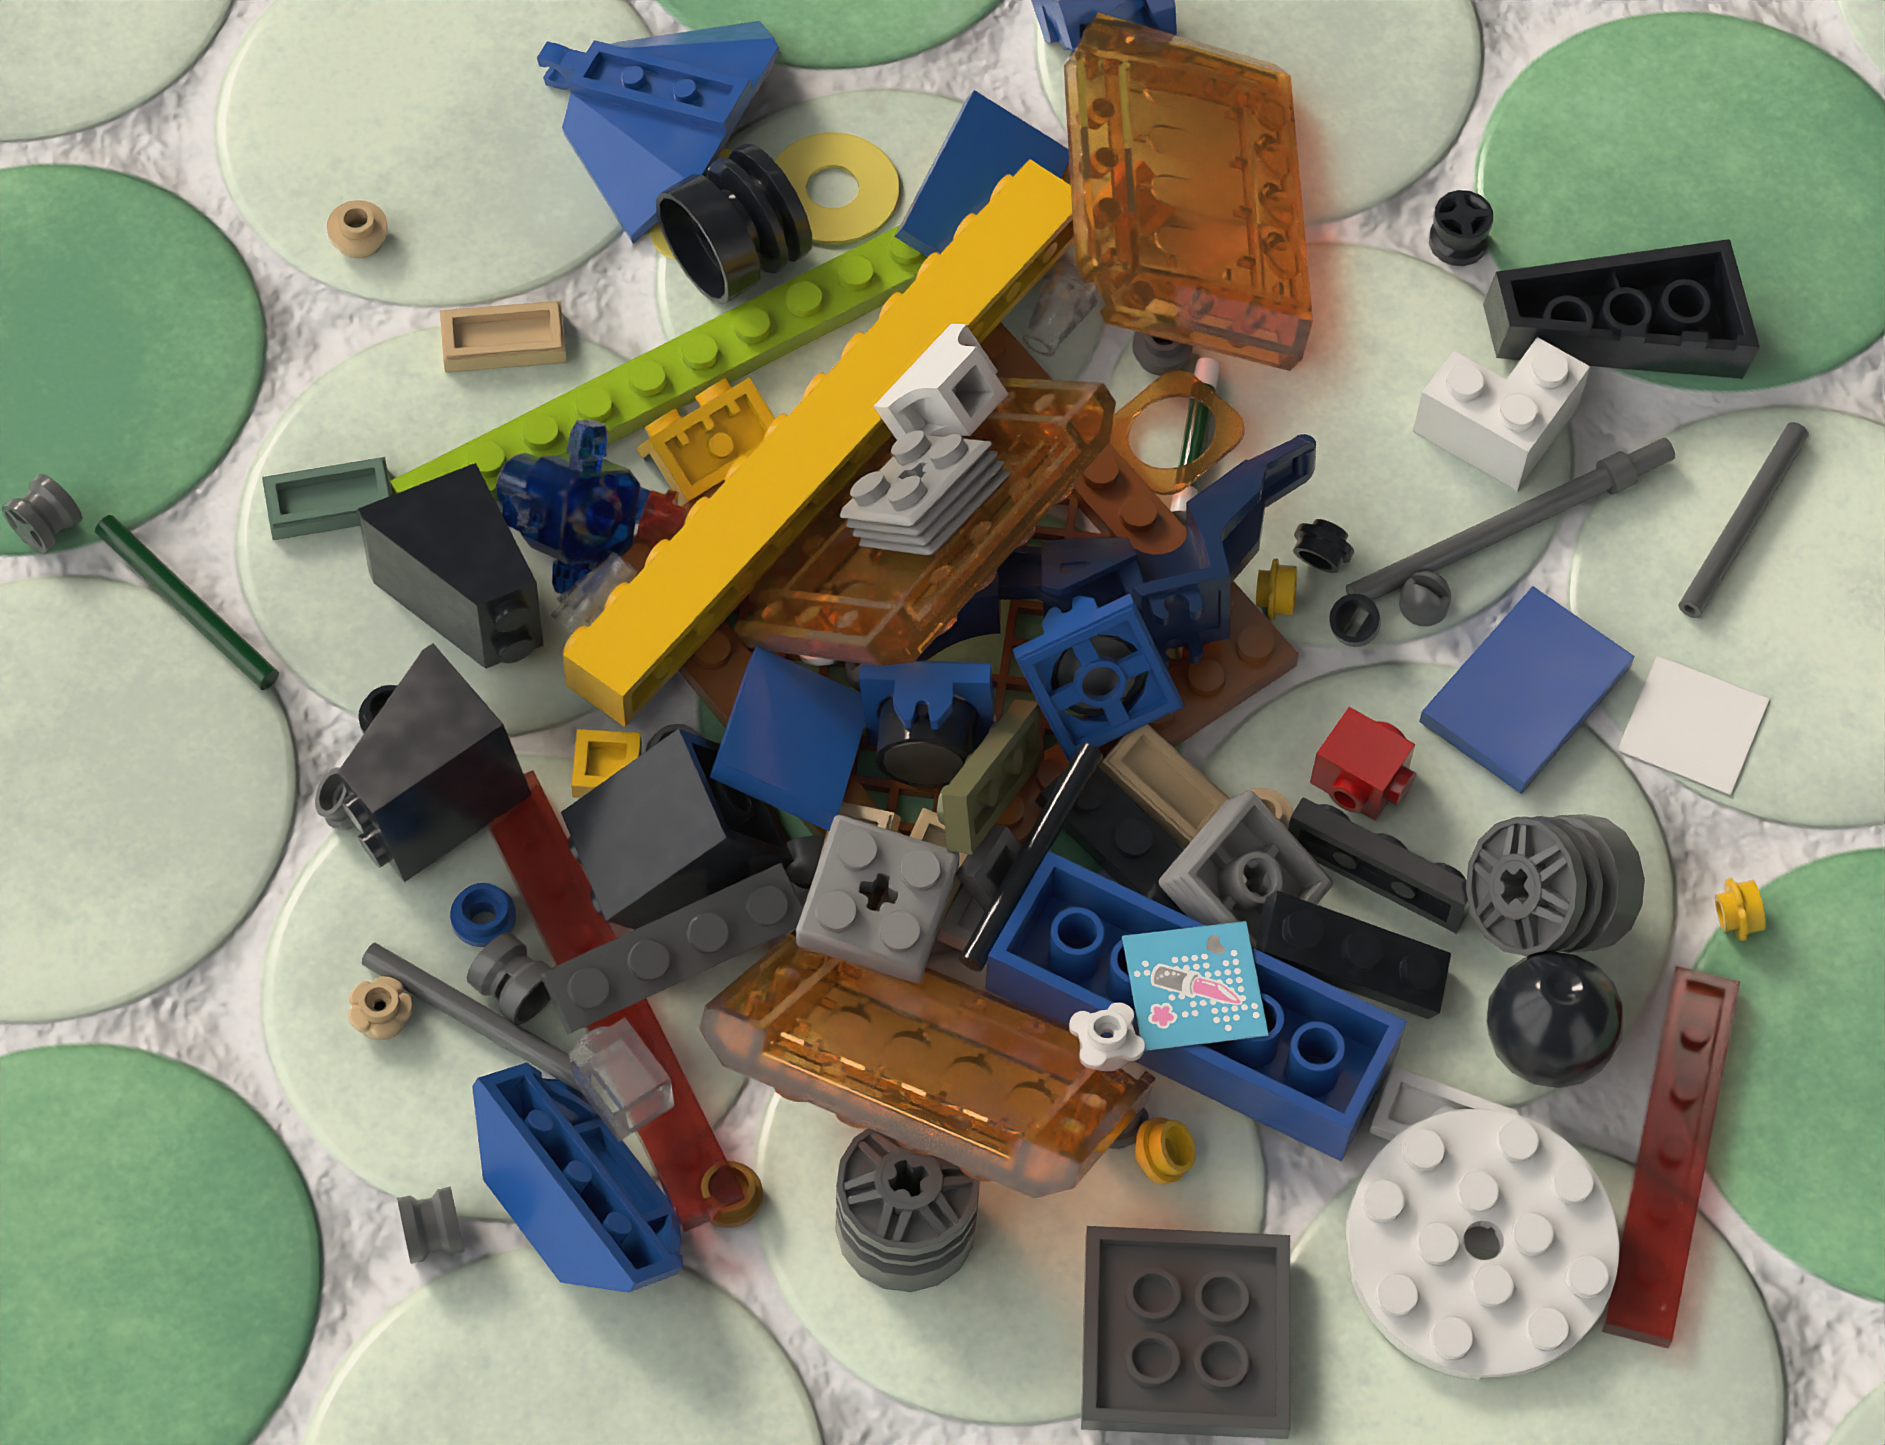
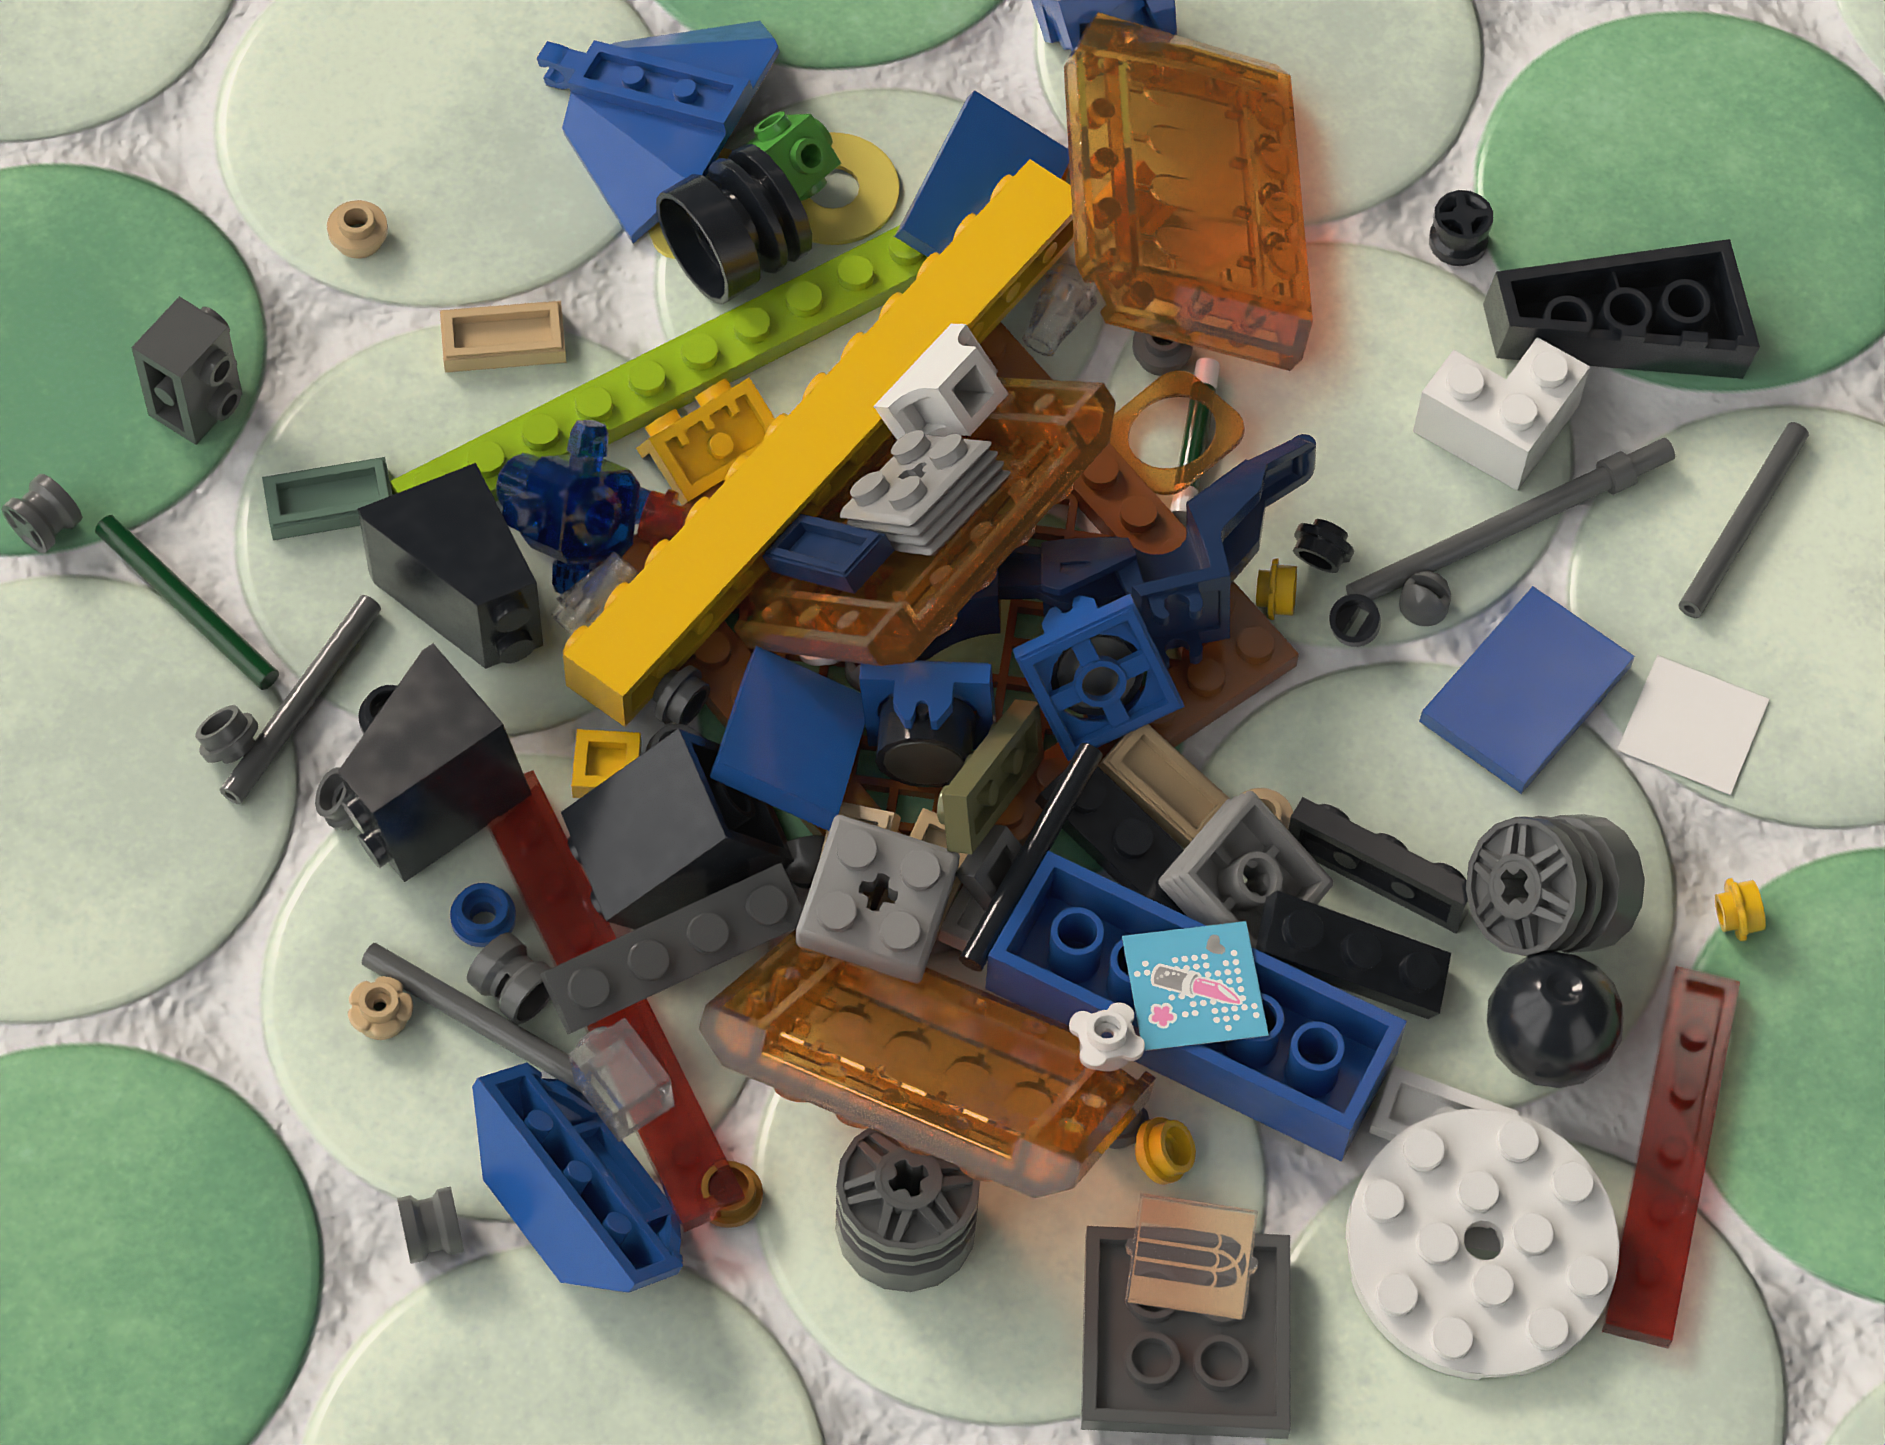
(188, 370): none -> dark grey brick
(226, 735): none -> dark grey plate
(300, 699): none -> dark grey piece
(680, 696): none -> dark grey plate
(799, 148): none -> bright green brick
(828, 553): none -> dark blue tile
(1191, 1256): none -> clear piece
(1364, 764): red brick -> none

